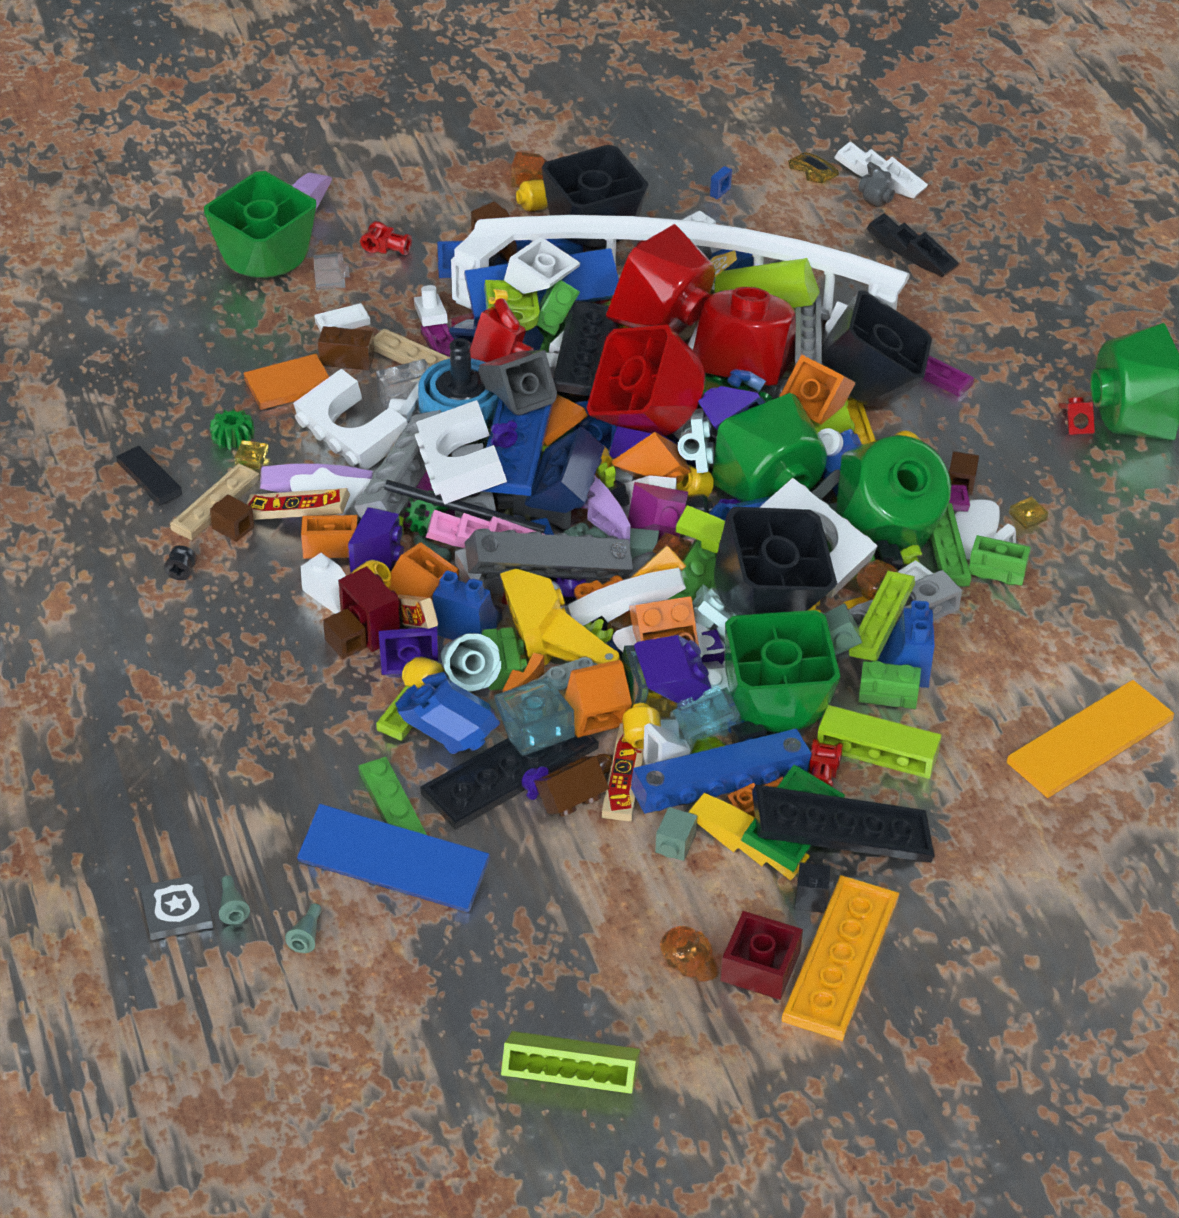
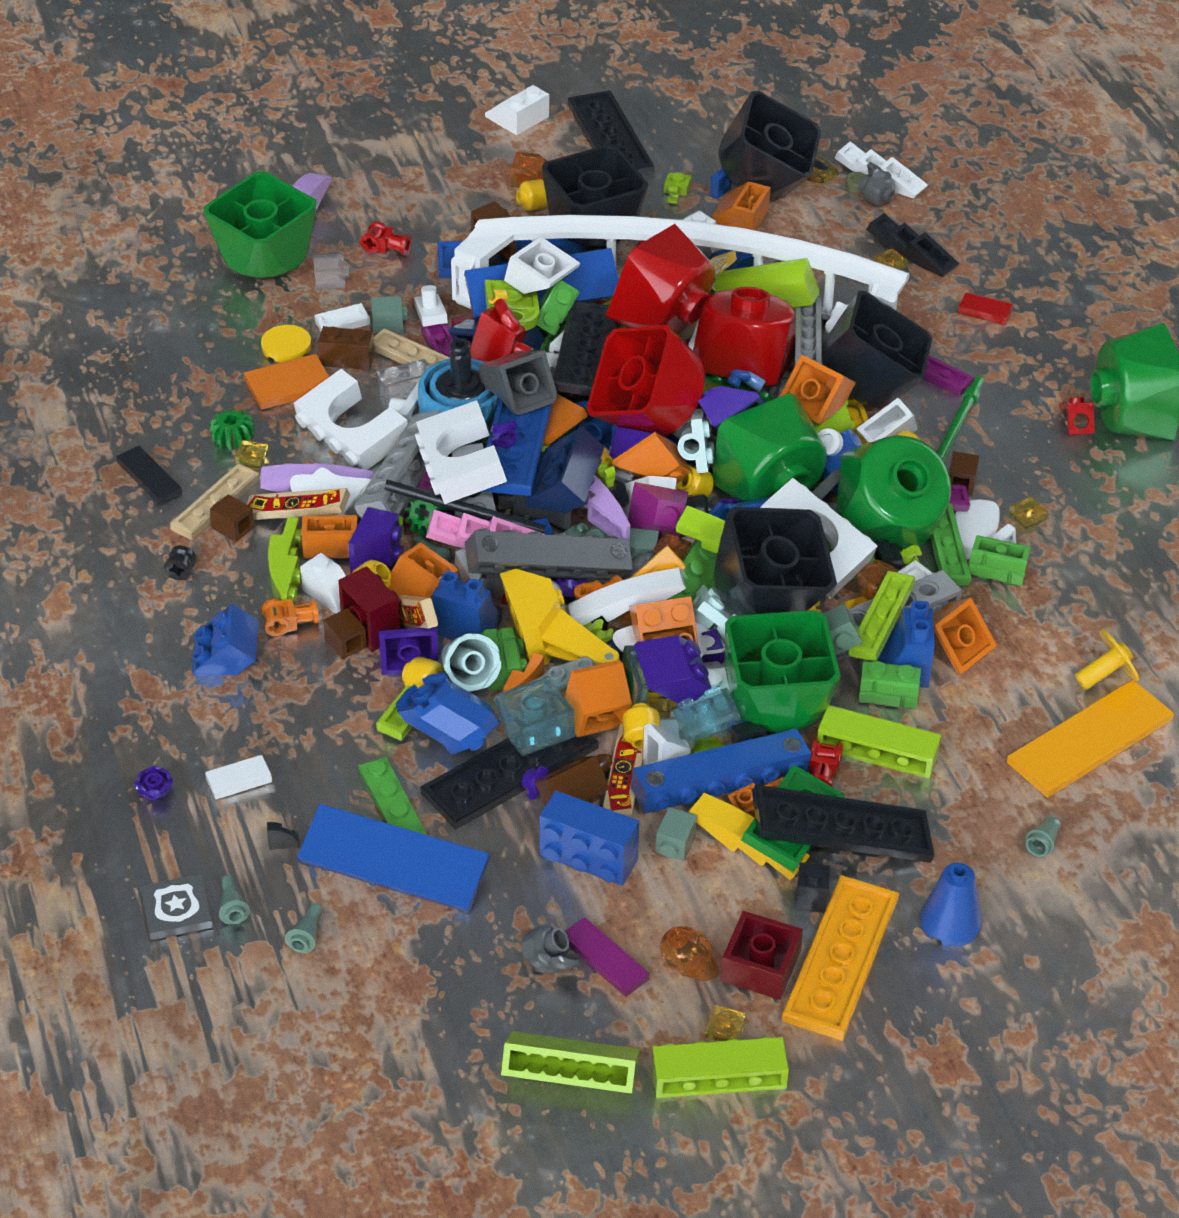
(154, 783): none -> dark purple plate
(225, 643): none -> blue slope
(238, 777): none -> white tile
(281, 837): none -> black tile
(284, 561): none -> lime slope
(286, 343): none -> yellow tile
(287, 615): none -> orange connector
(388, 313): none -> sand green brick
(521, 110): none -> white slope
(548, 950): none -> dark grey head
(589, 838): none -> blue brick
(606, 957): none -> magenta tile
(607, 125): none -> black tile
(676, 185): none -> lime plate
(719, 1067): none -> lime brick
(725, 1024): none -> clear yellow plate
(743, 206): none -> orange slope
(769, 146): none -> black piece
(853, 180): none -> olive tile
(888, 422): none -> white slope
(892, 259): none -> clear yellow plate
(953, 907): none -> blue cone
(962, 633): none -> orange slope
(969, 398): none -> green bar
(985, 308): none -> red tile
(1042, 838): none -> sand green cone
(1116, 657): none -> yellow piece

